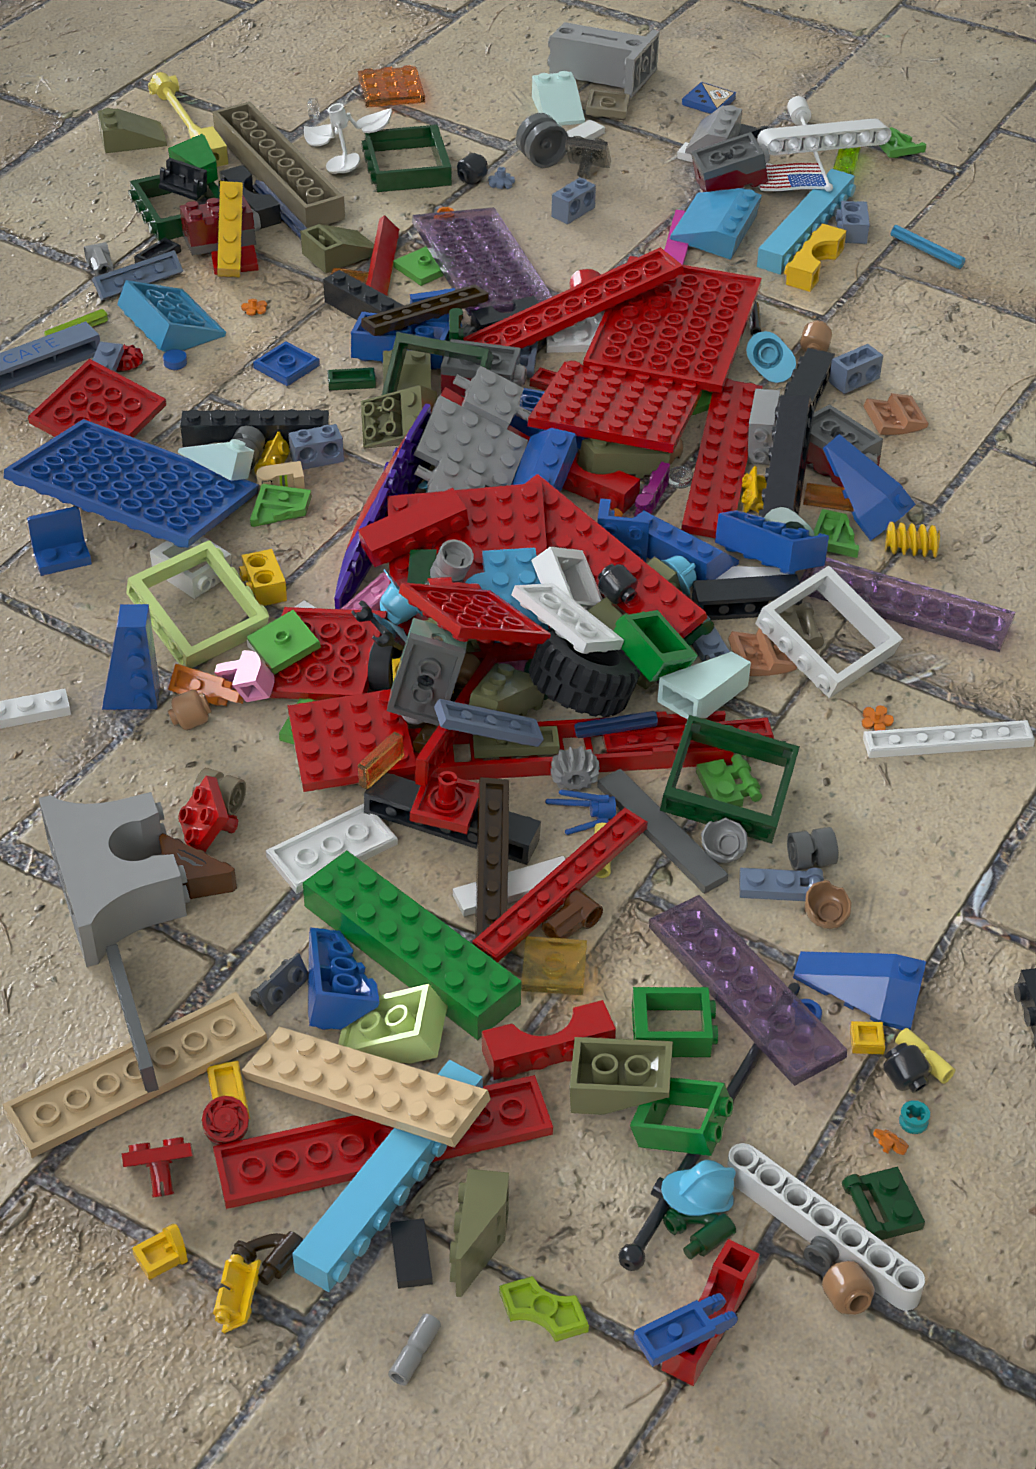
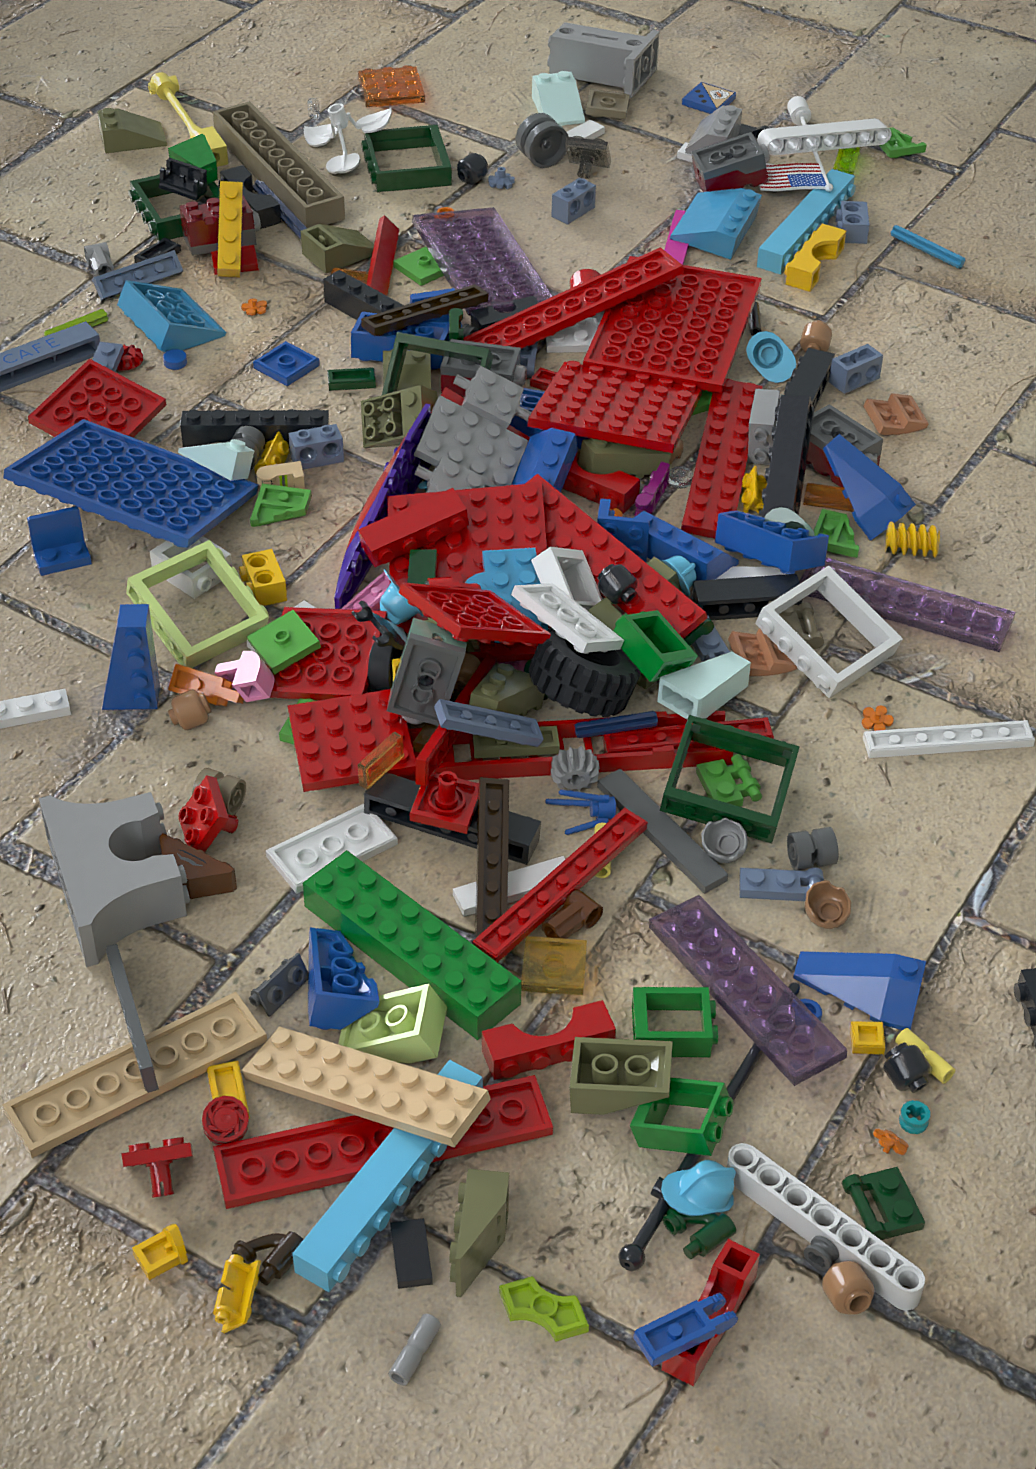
(452, 561): light grey wheel -> none

